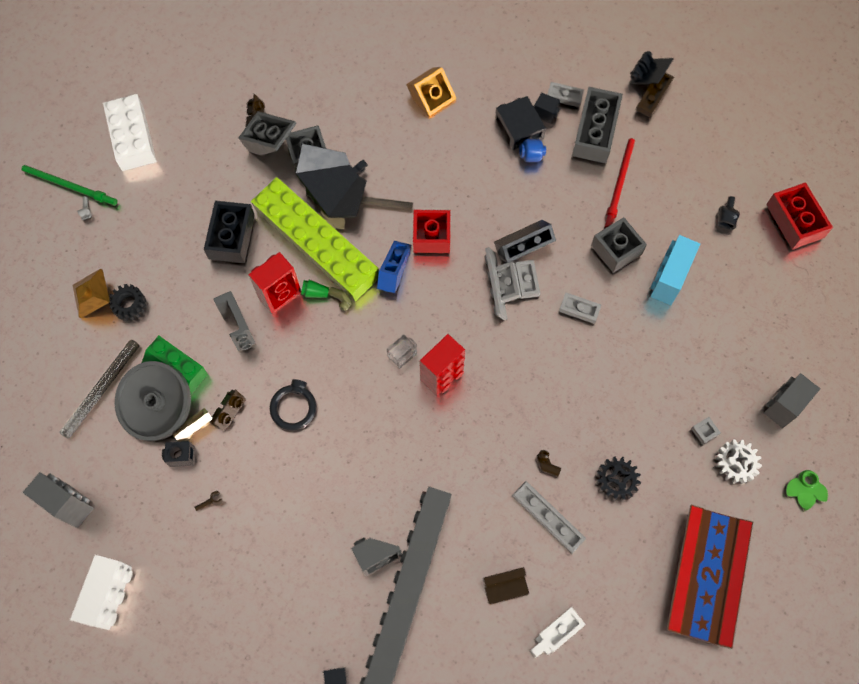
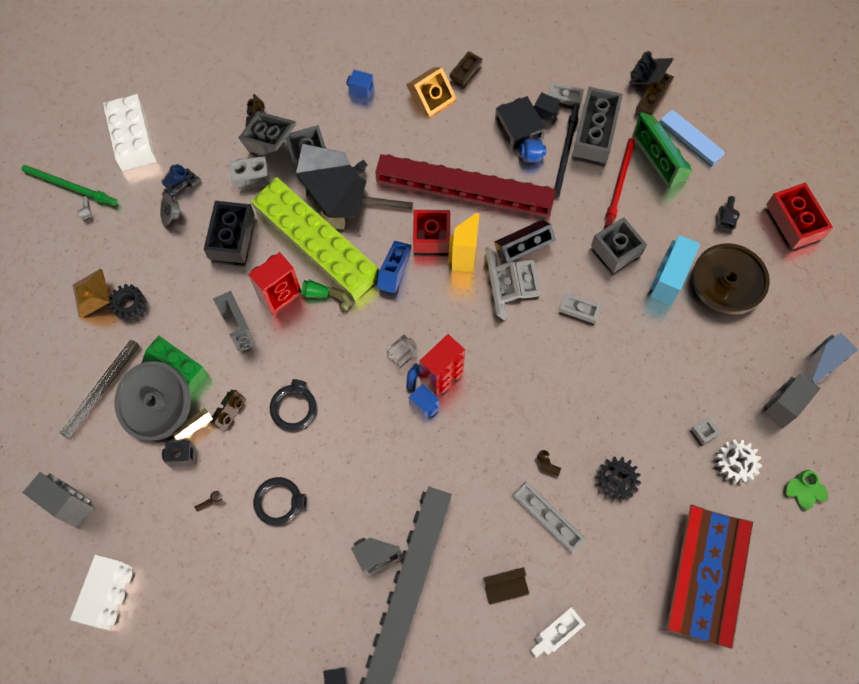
(168, 210): none -> dark grey piece
(174, 175): none -> dark blue cone
(190, 179): none -> black hinge
(249, 175): none -> light grey brick
(298, 501): none -> black piece
(360, 83): none -> blue brick
(411, 376): none -> blue arm
(424, 401): none -> blue brick
(463, 245): none -> yellow slope
(465, 184): none -> dark red brick
(466, 68): none -> dark brown plate
(572, 122): none -> black bar
(661, 150): none -> green slope
(692, 137): none -> light blue tile
(730, 278): none -> dark brown dish
(829, 356): none -> sand blue slope

